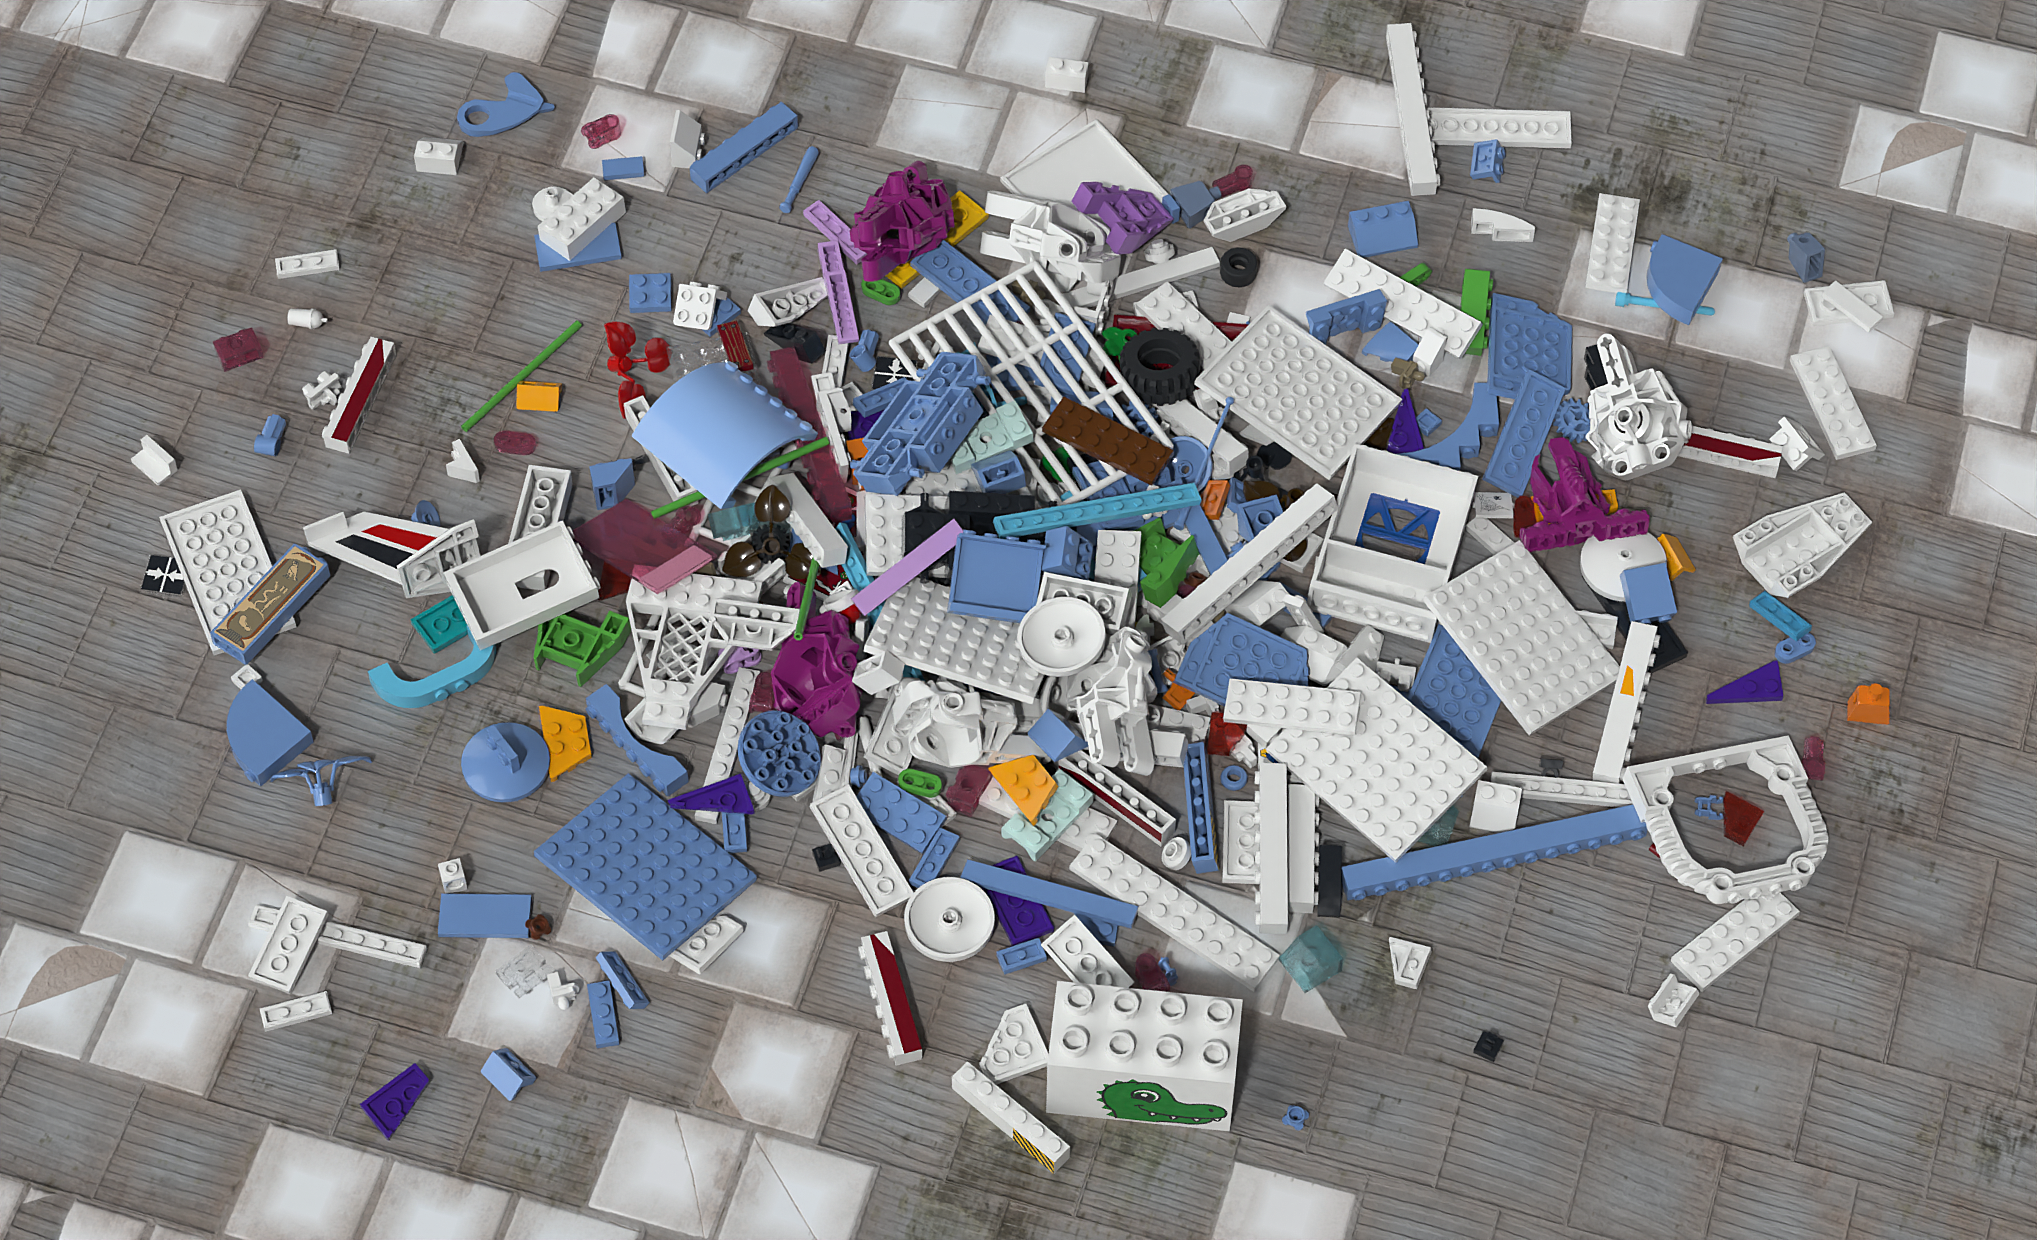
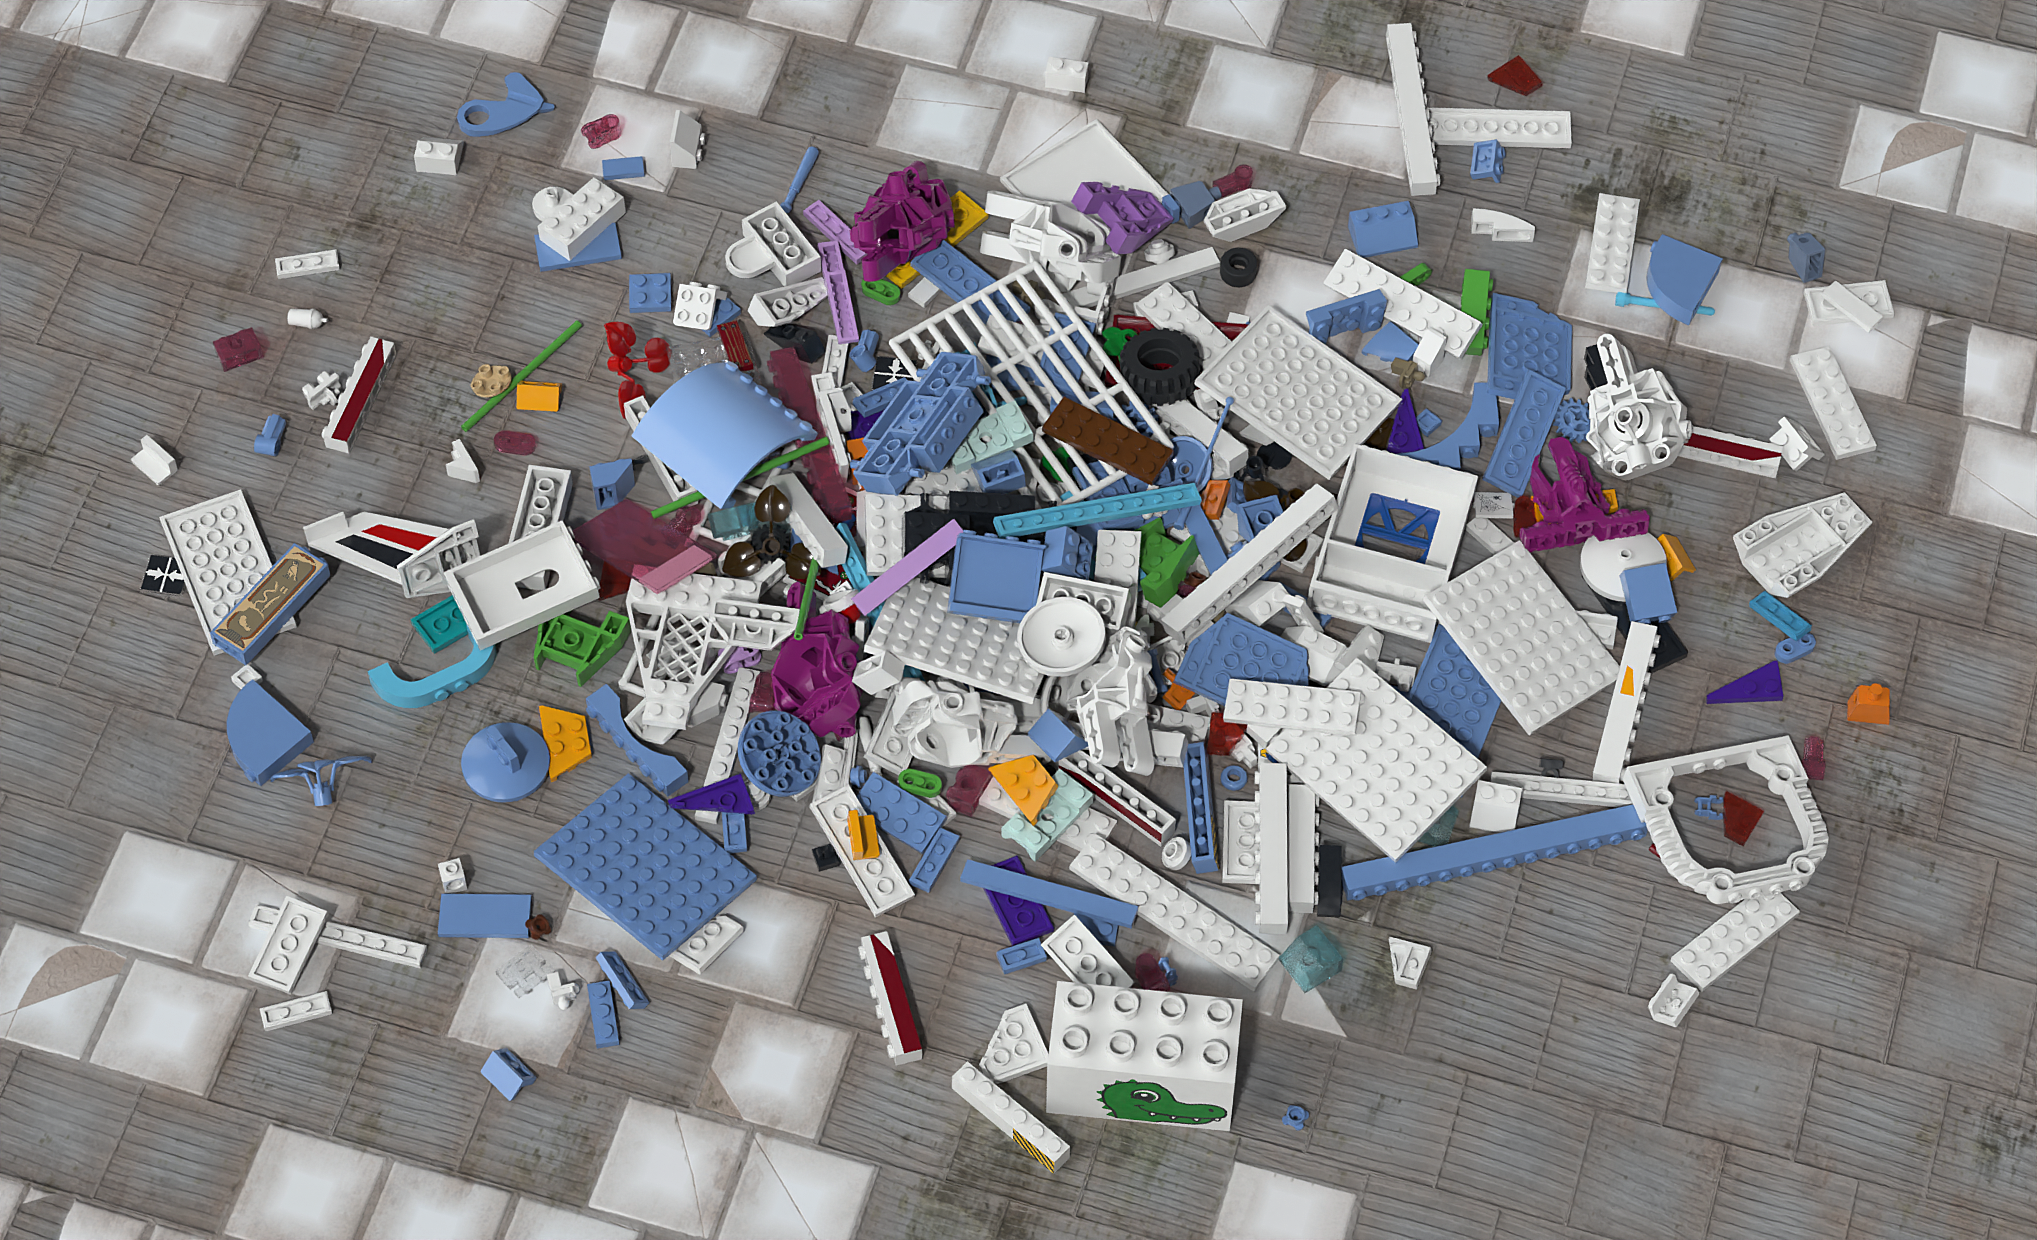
(394, 1100): dark purple wing -> none
(426, 514): medium blue piece -> none
(491, 380): none -> tan dish
(743, 147): medium blue brick -> none
(773, 244): none -> white brick
(862, 836): none -> light orange panel
(949, 919): white dish -> none
(1488, 1046): black tile -> none
(1516, 77): none -> clear red wing

